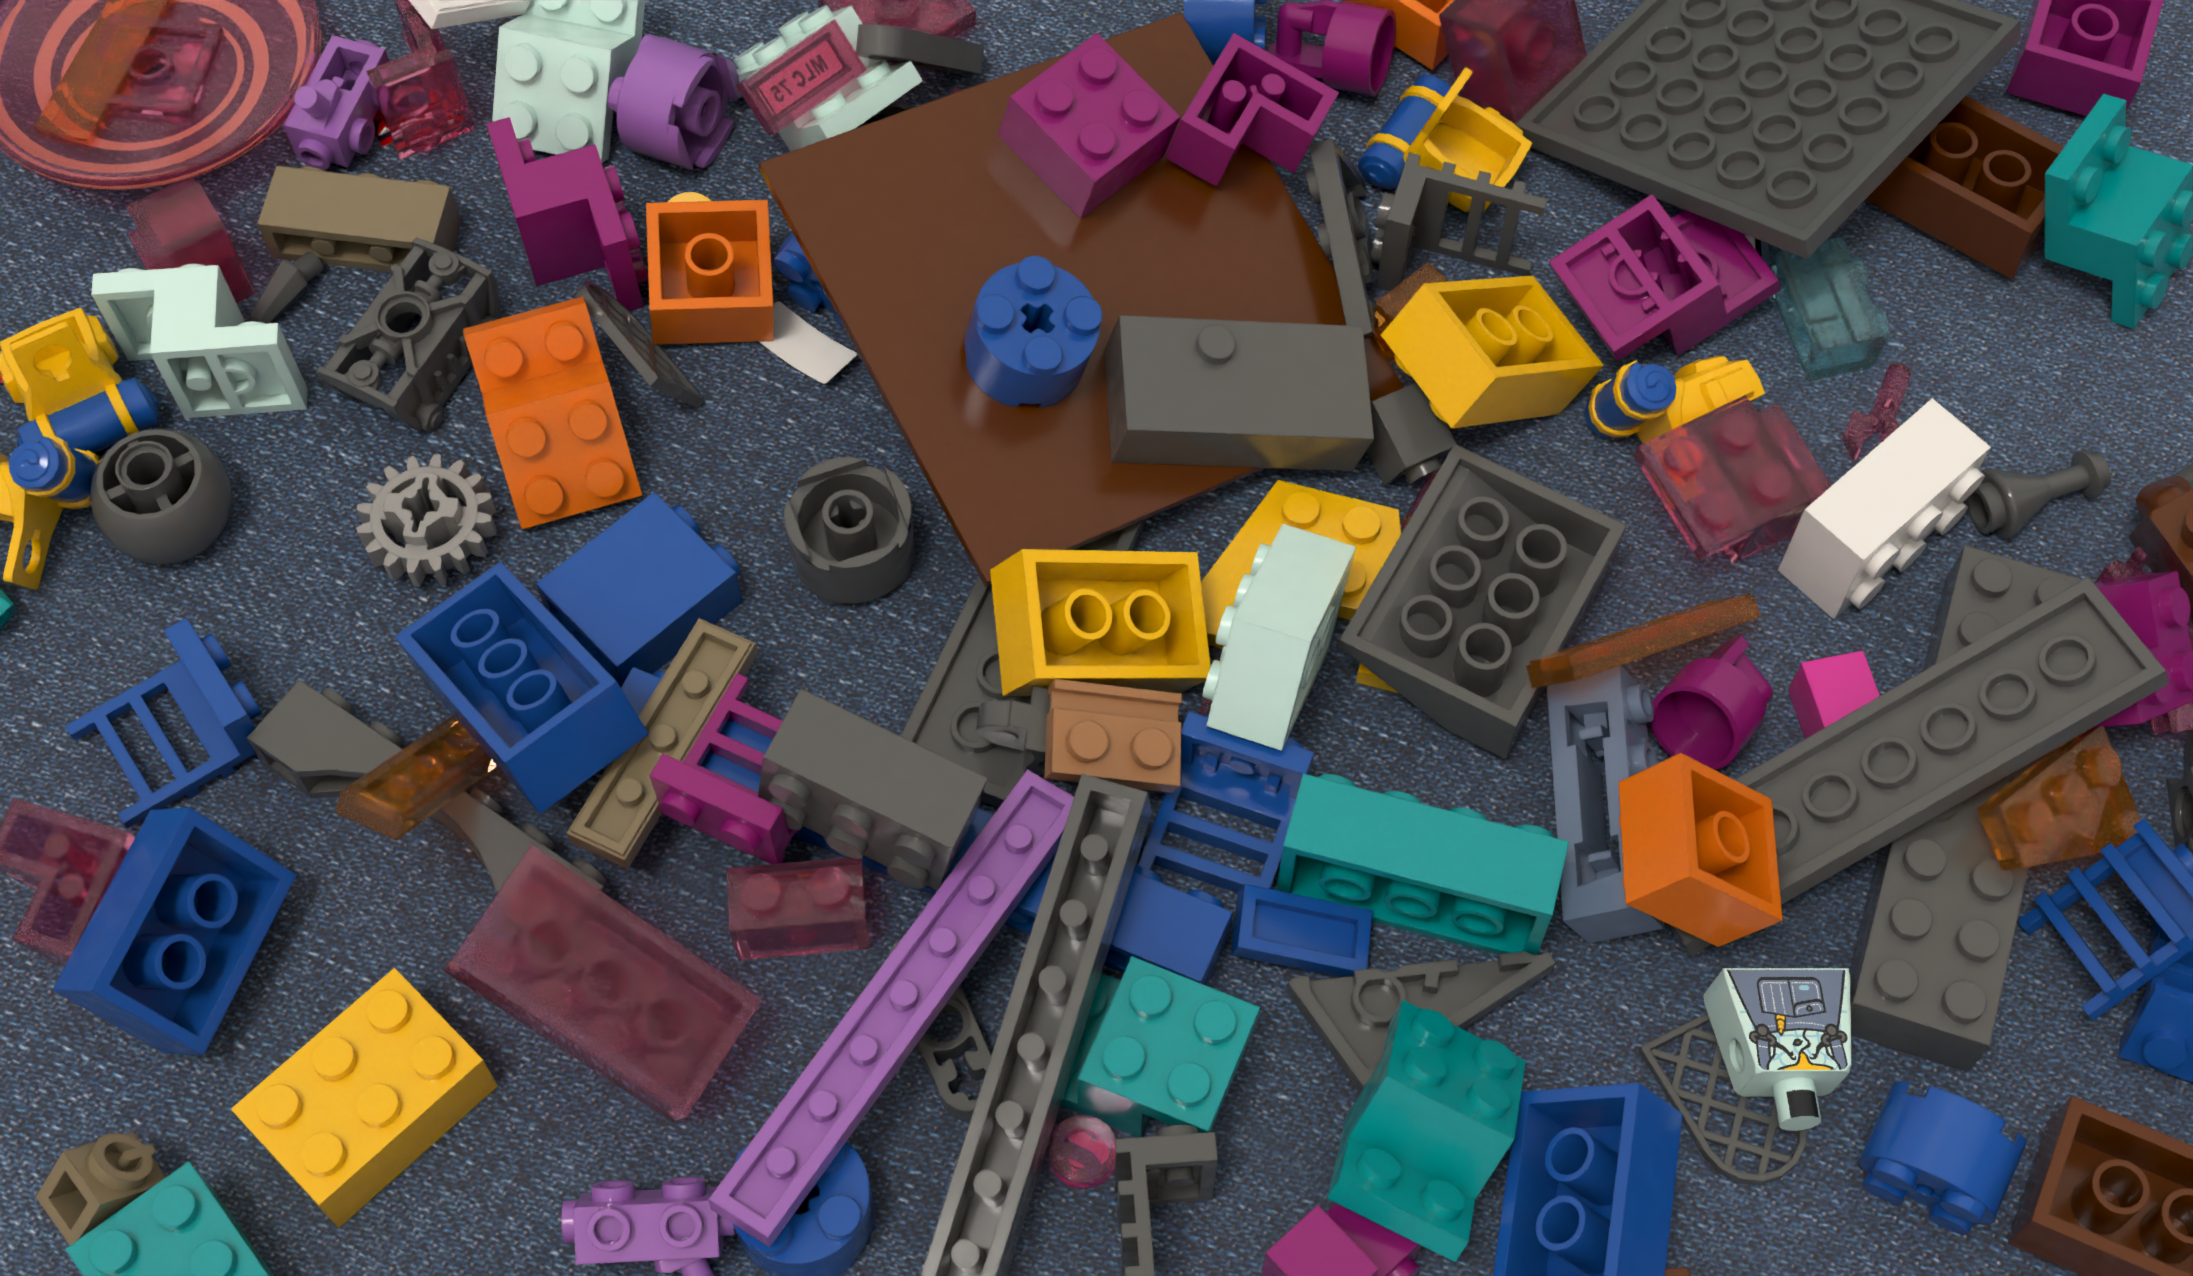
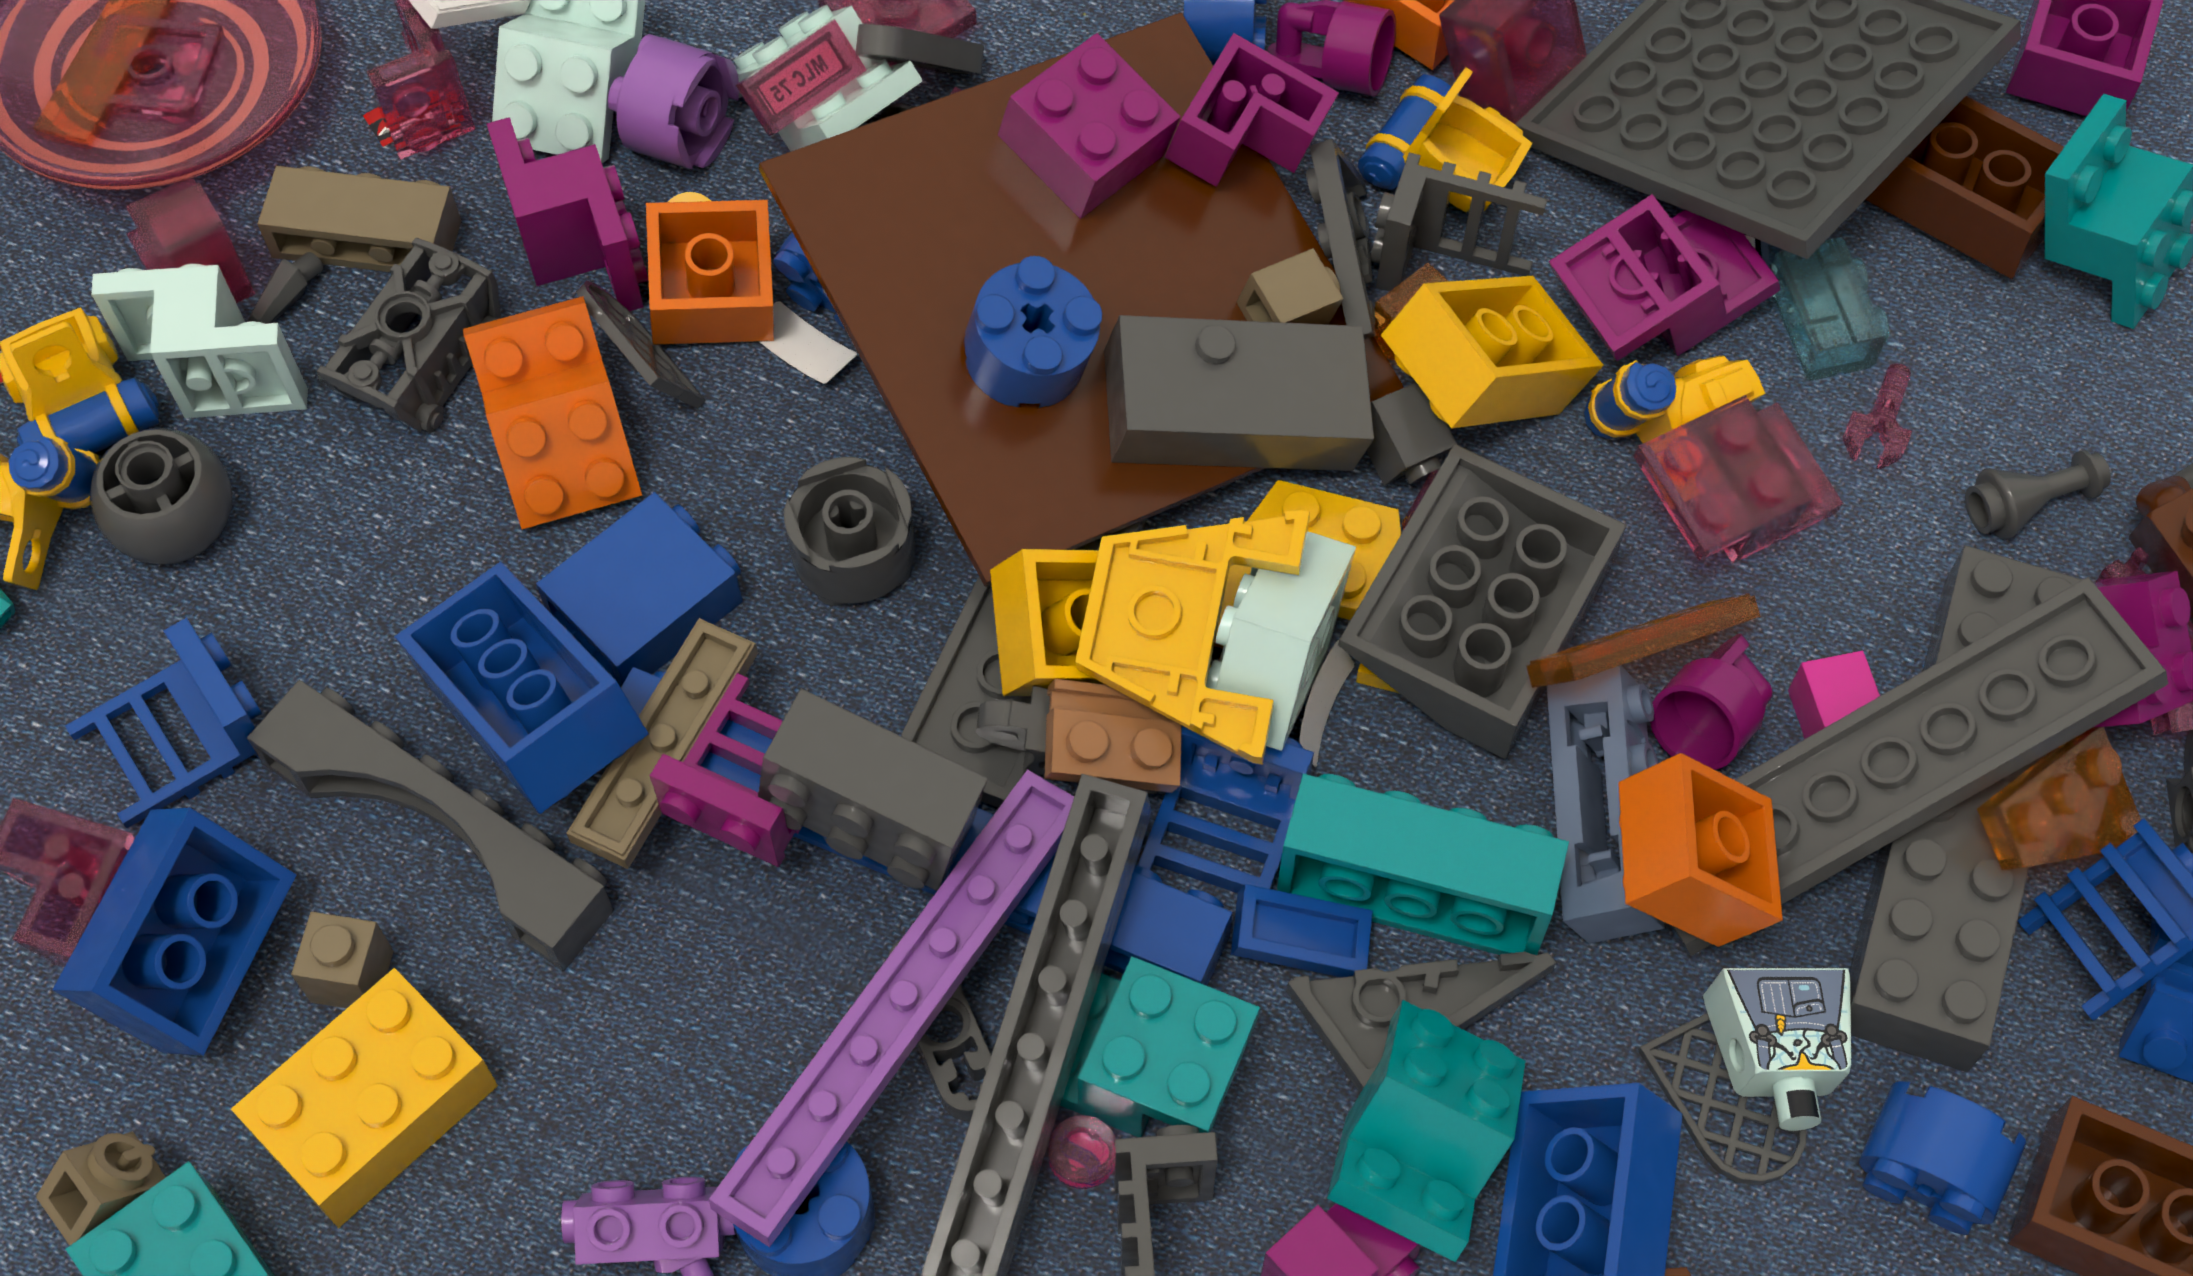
(336, 105): medium lavender brick -> none
(340, 959): none -> dark tan brick
(416, 781): clear orange tile -> none
(433, 525): light grey gear -> none
(603, 985): clear pink brick -> none
(798, 908): clear pink brick -> none
(1159, 614): none -> yellow wing
(1292, 292): none -> dark tan brick
(1322, 697): none -> white sticker
(1885, 510): white brick -> none

